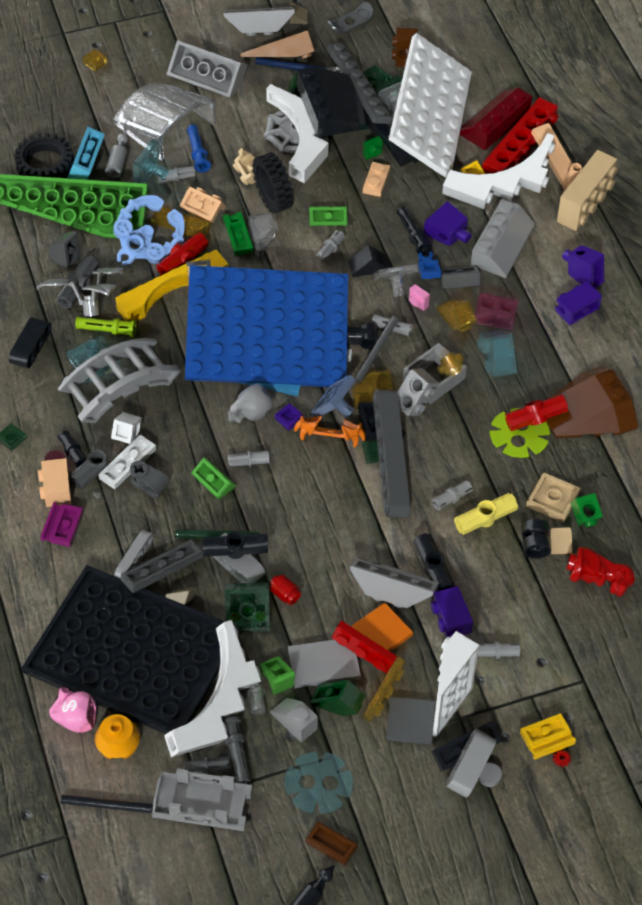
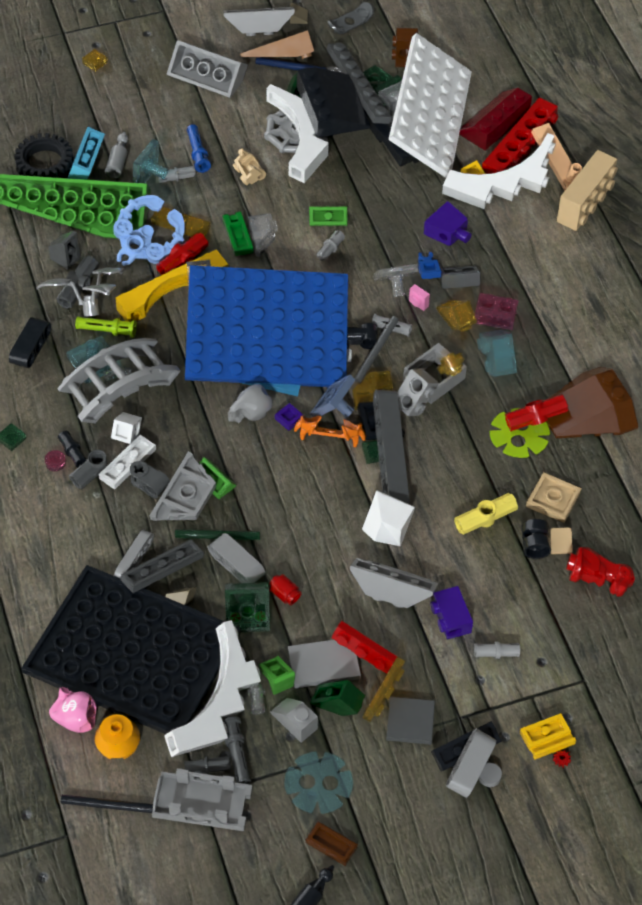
(55, 482): light nougat brick -> none
(62, 524): magenta plate -> none
(157, 108): clear windscreen -> none
(185, 493): none -> light grey wing
(201, 204): light nougat bracket -> none
(246, 545): black piece -> none
(248, 458): light grey axle -> none
(272, 182): black tyre -> none
(368, 262): black slope -> none
(372, 147): green plate -> none
(376, 179): light nougat plate -> none
(384, 627): orange tile -> none
(388, 519): none -> white slope
(417, 235): black pin -> none
(430, 554): black piece -> none
(452, 495): light grey pin -> none
(455, 677): white slope -> none
(502, 239): light grey slope -> none
(578, 303): dark purple brick -> none
(585, 265): dark purple torso -> none
(591, 502): green brick -> none

